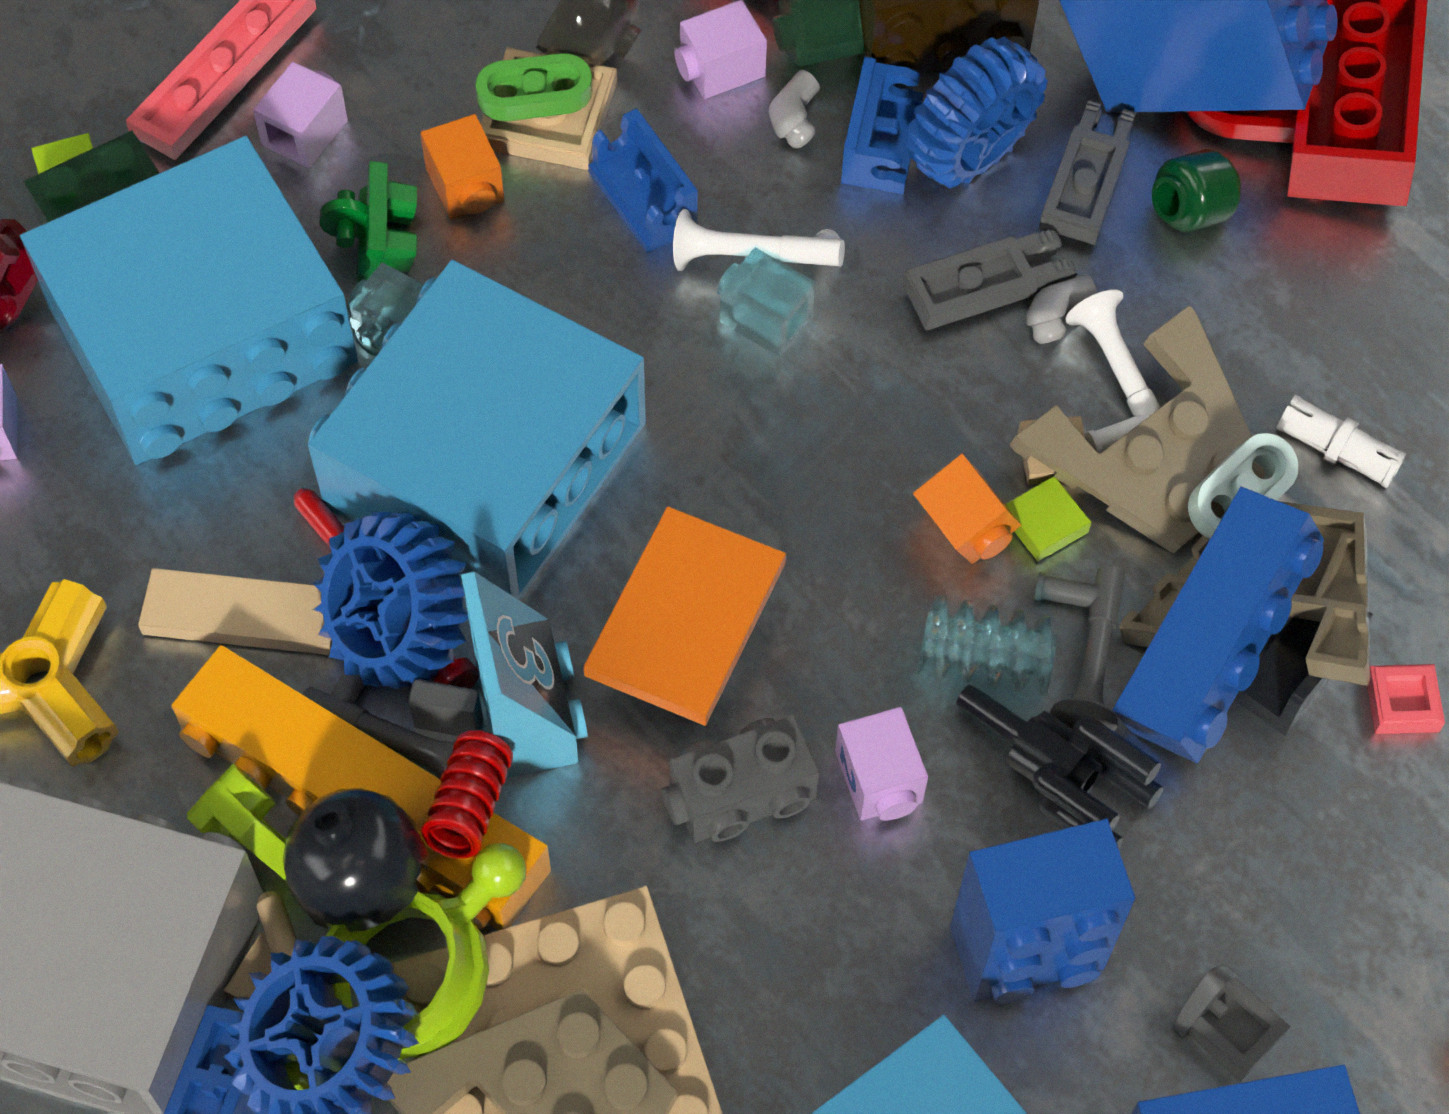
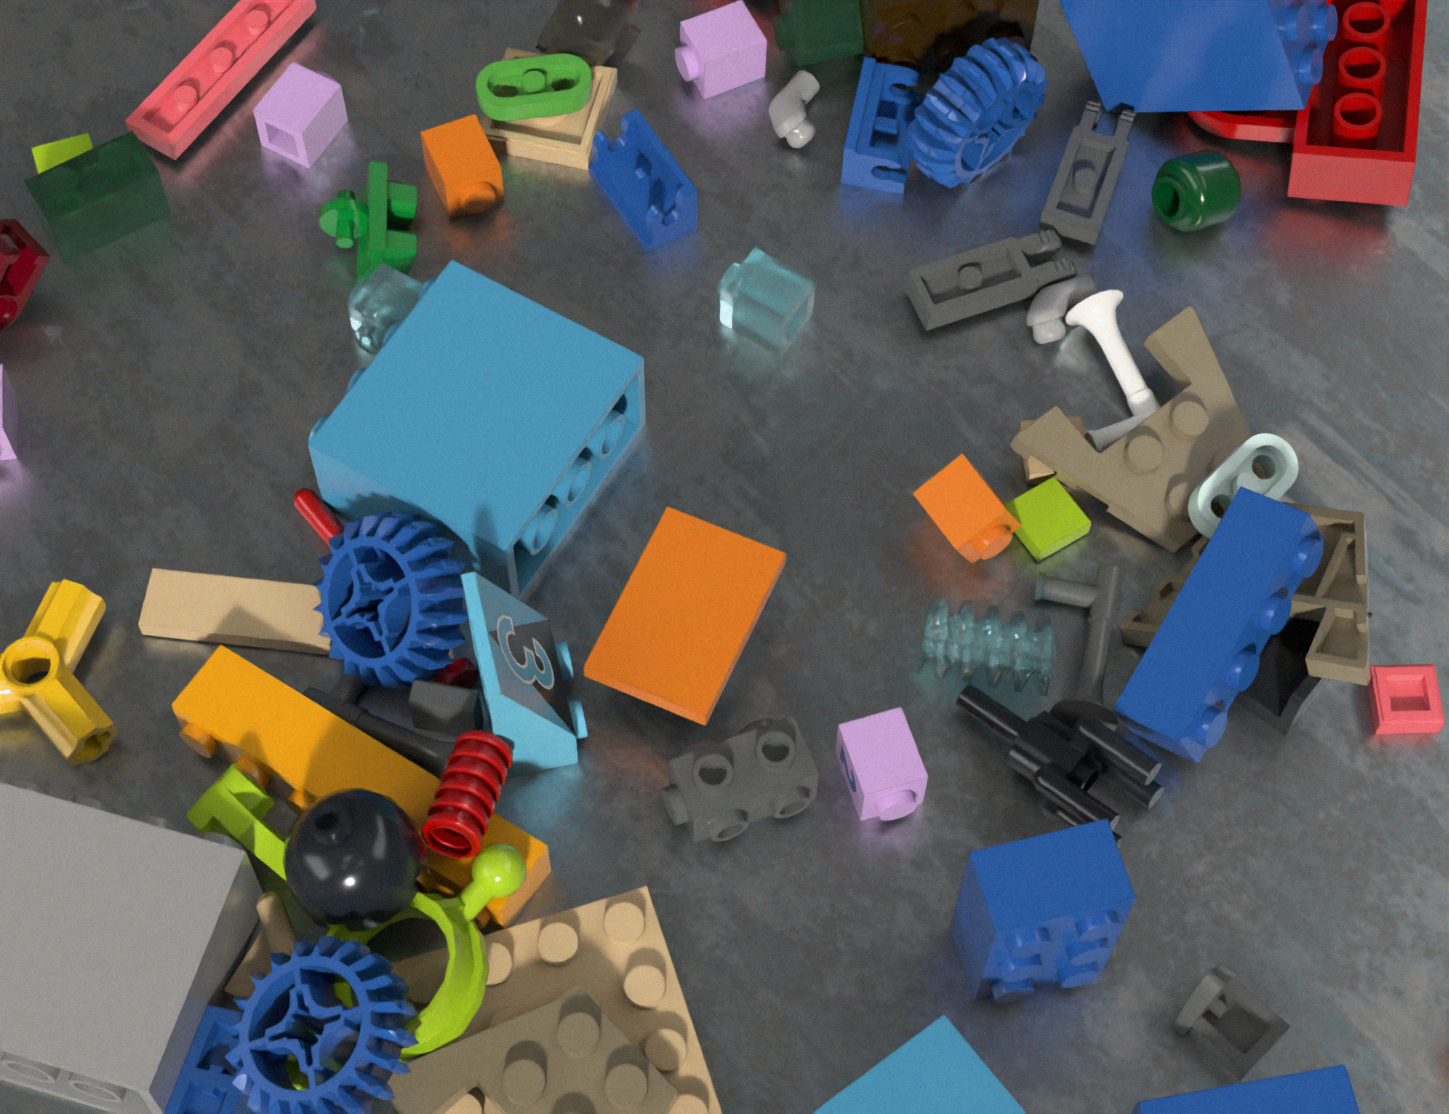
(192, 299): dark azure brick -> none
(697, 241): white piece -> none
(1341, 441): white pin -> none

